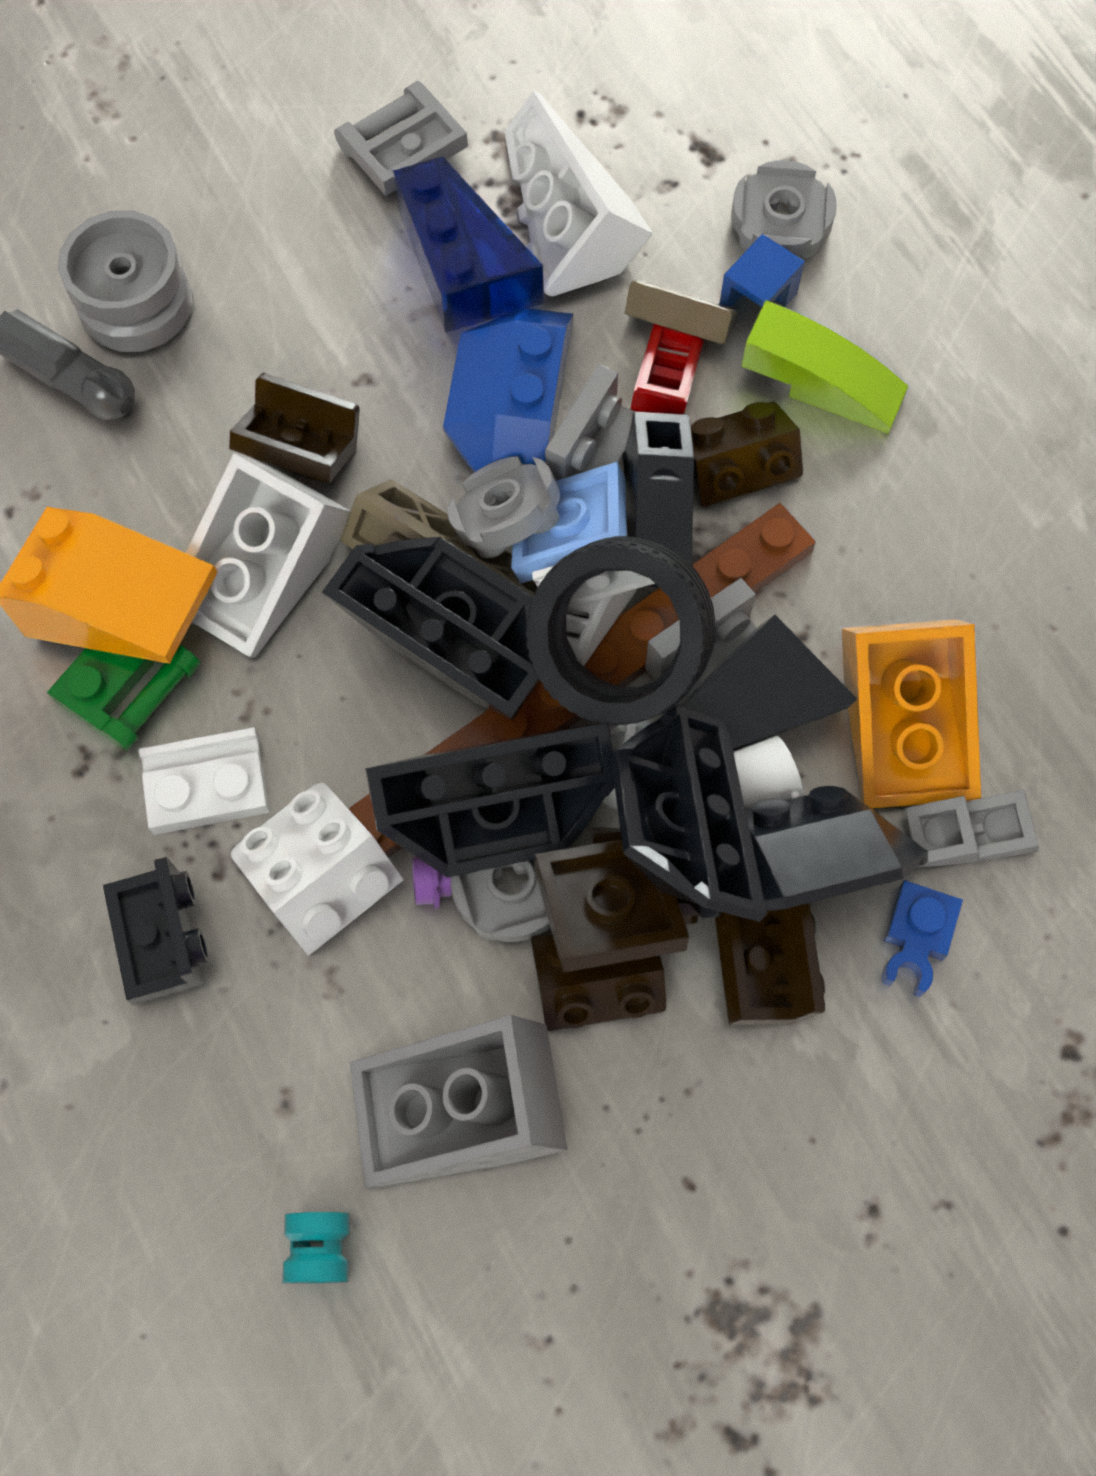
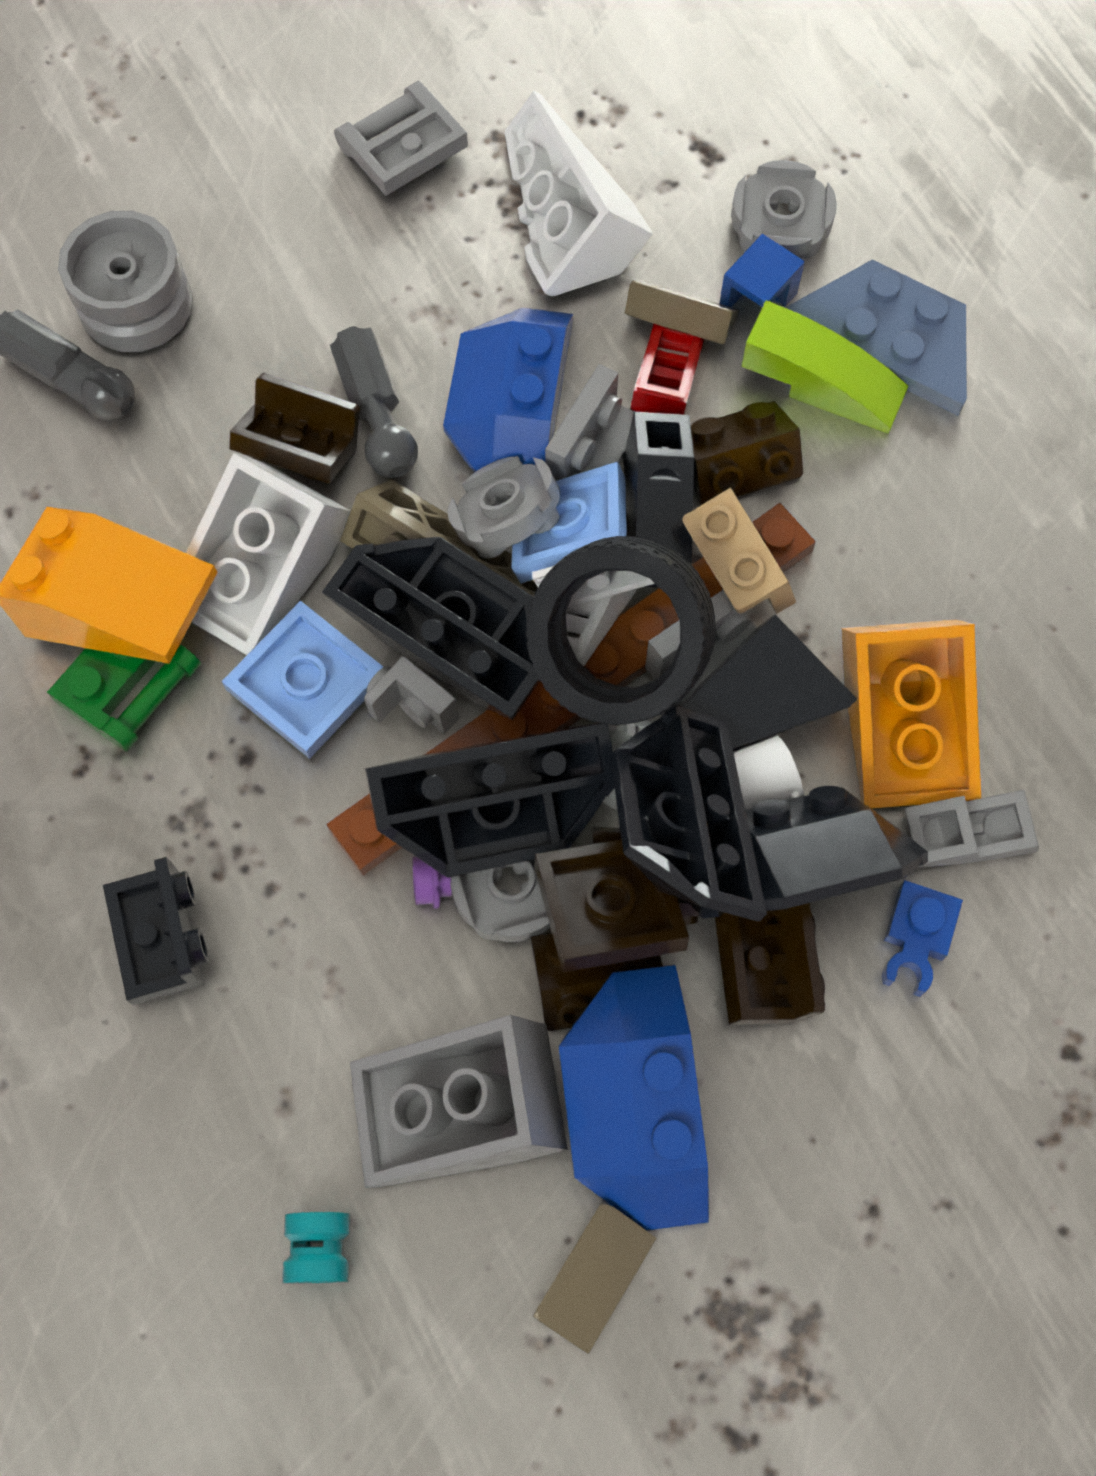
(203, 781): white plate -> none
(303, 679): none -> light blue plate
(315, 866): white bracket -> none
(369, 385): none -> dark grey piece
(421, 696): none -> light grey bracket
(464, 248): clear blue wedge -> none
(594, 1277): none -> dark tan slope
(637, 1101): none -> blue wedge
(738, 554): none -> tan bracket
(900, 325): none -> sand blue wing

